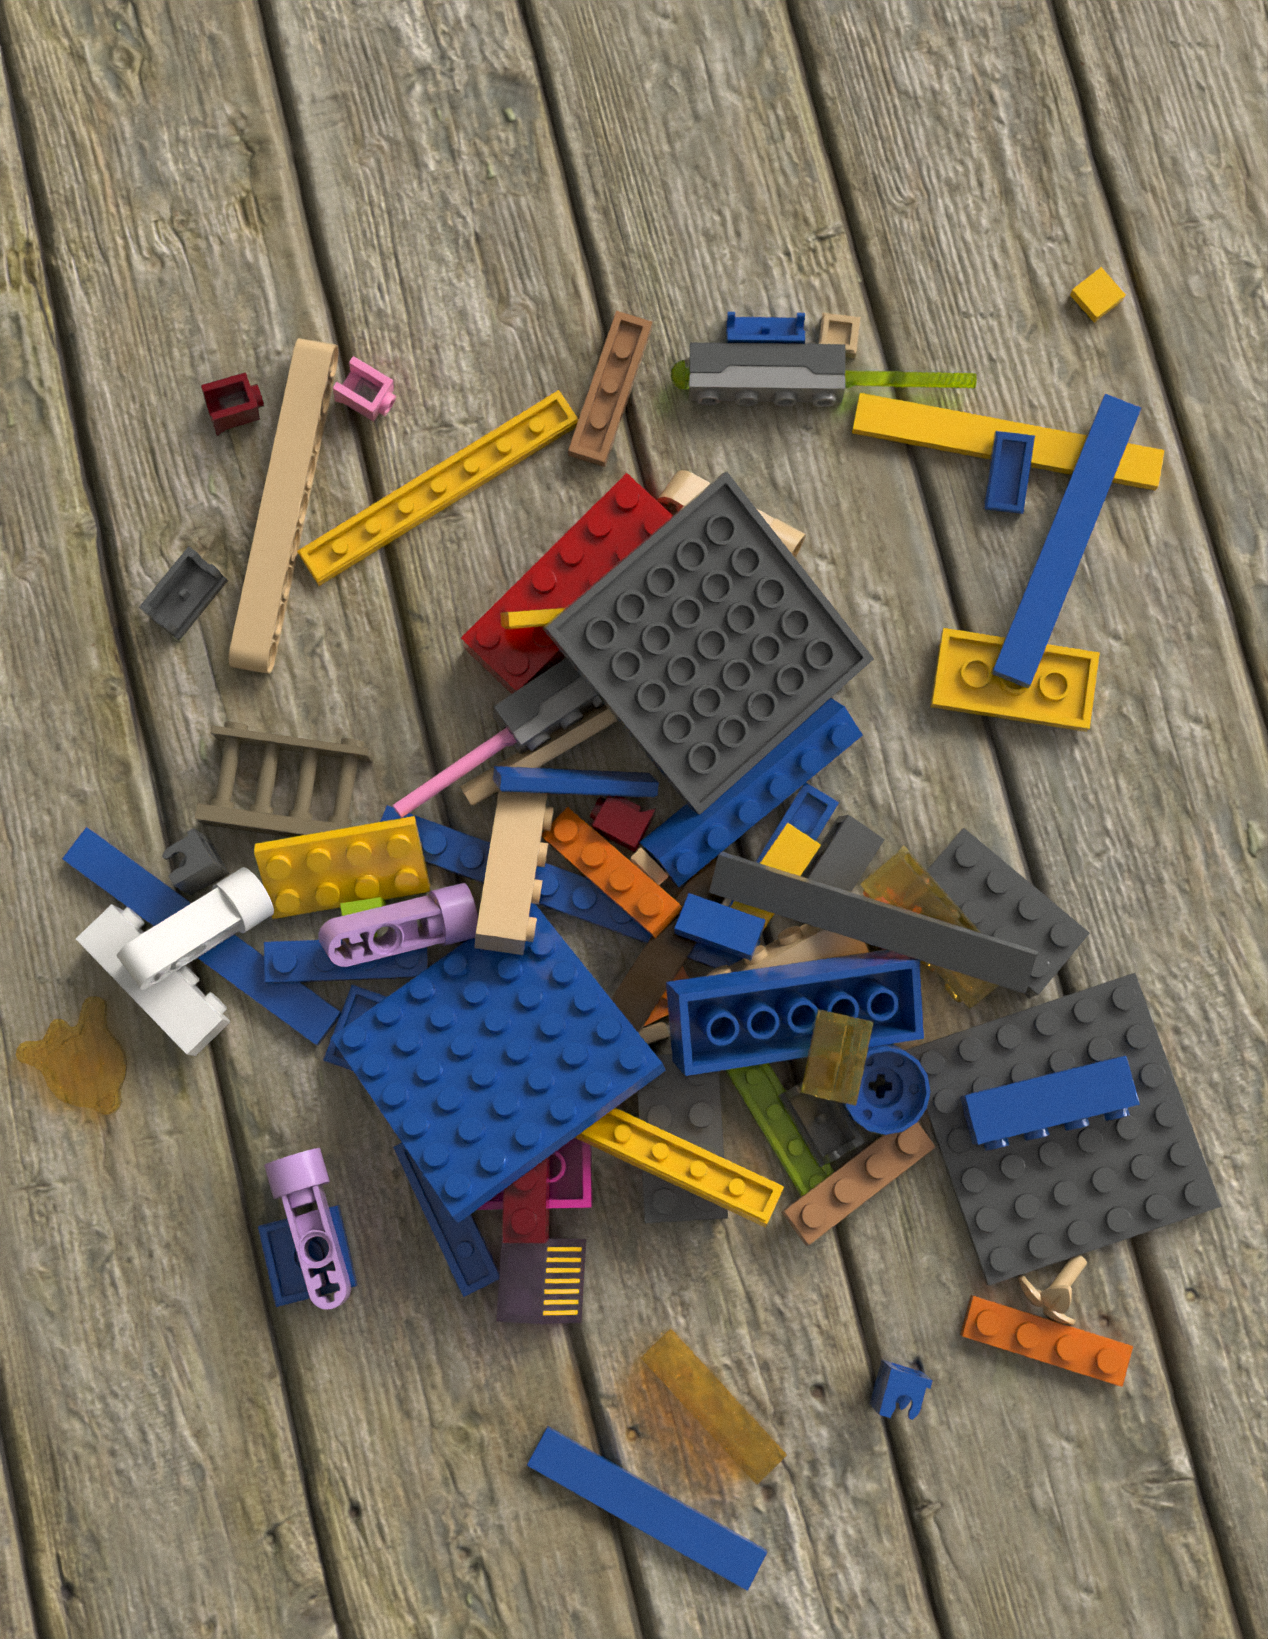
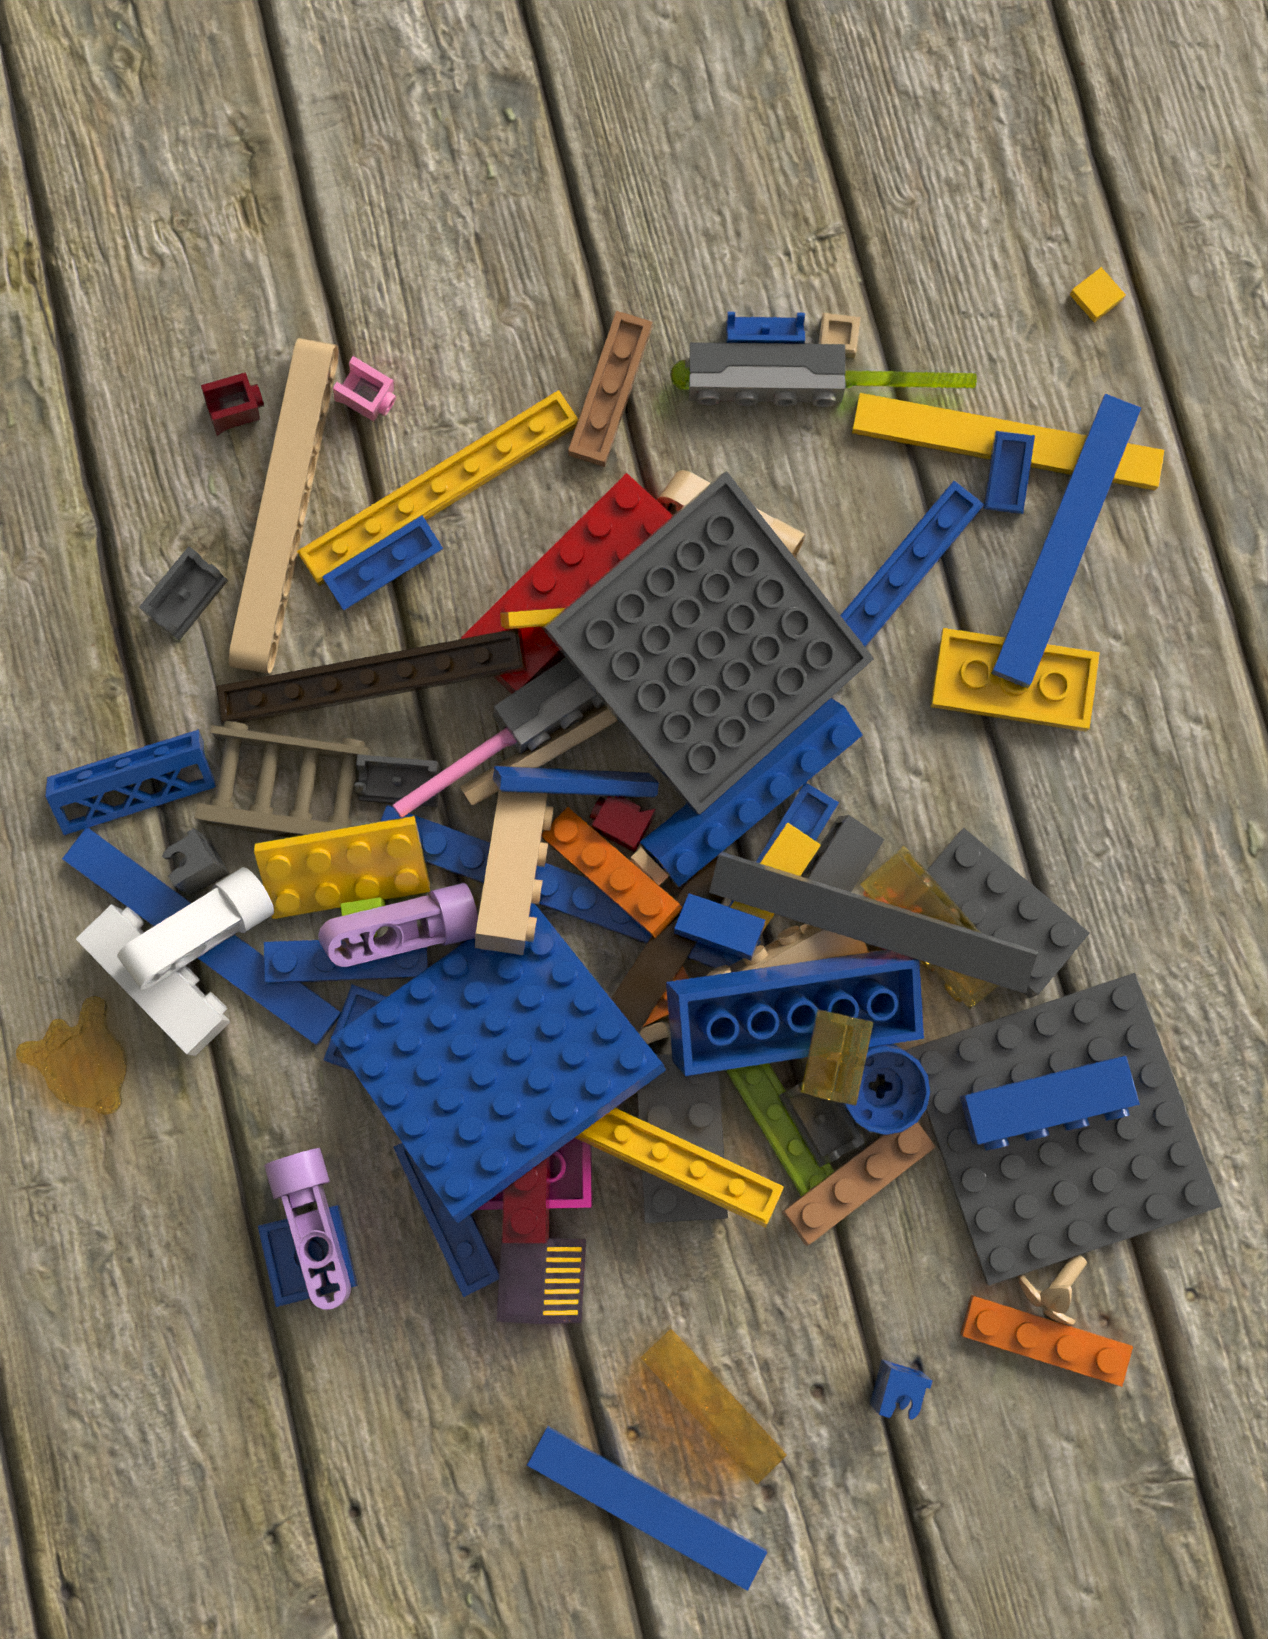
(128, 769): none -> blue fence
(372, 677): none -> dark brown tile
(382, 563): none -> blue plate
(393, 778): none -> dark grey hinge
(911, 562): none -> blue tile

